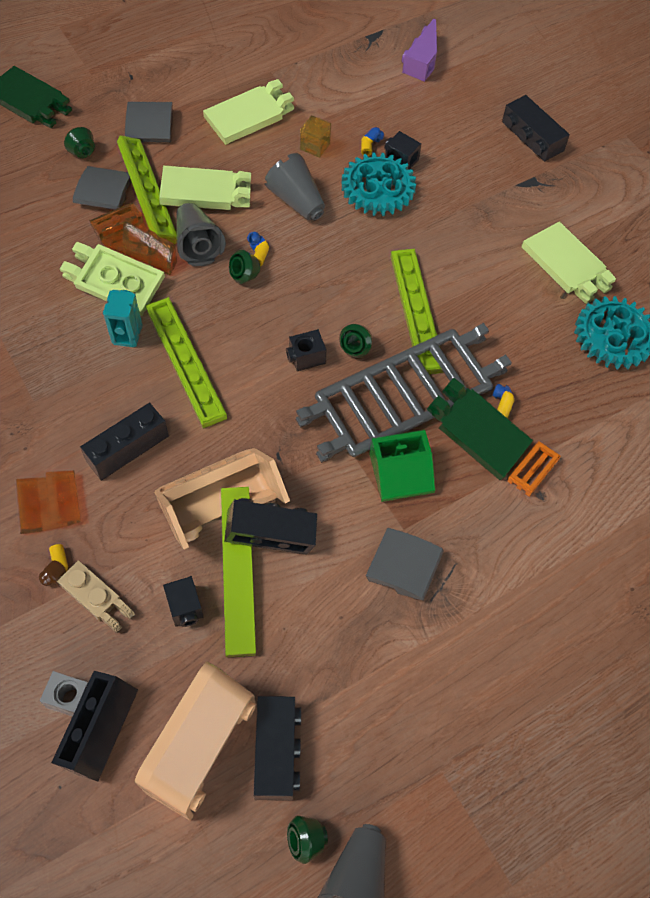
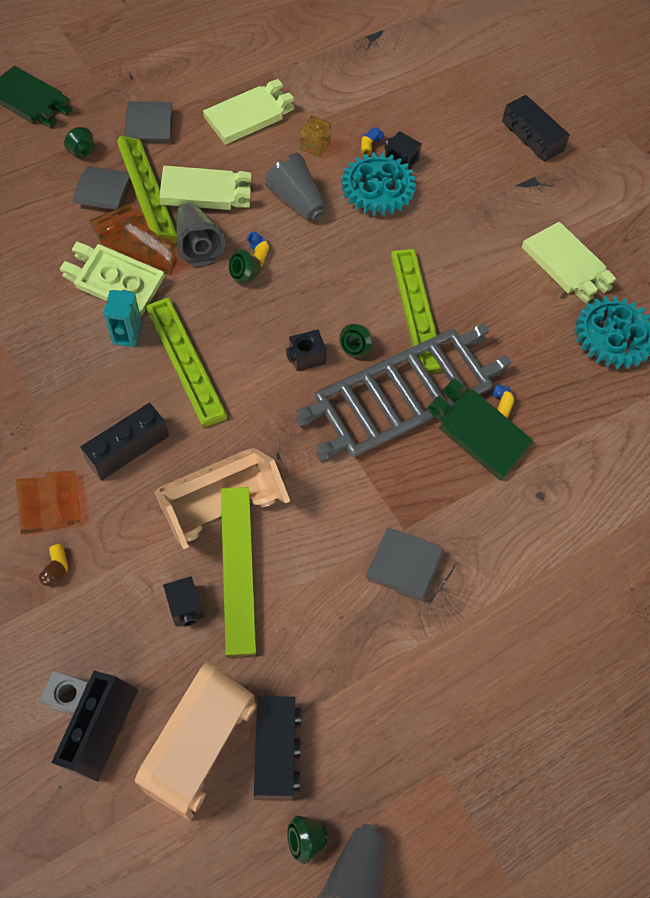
(94, 595): tan hinge -> none
(271, 526): black brick -> none
(402, 465): green slope -> none
(421, 57): medium lavender slope -> none
(522, 483): orange tile -> none

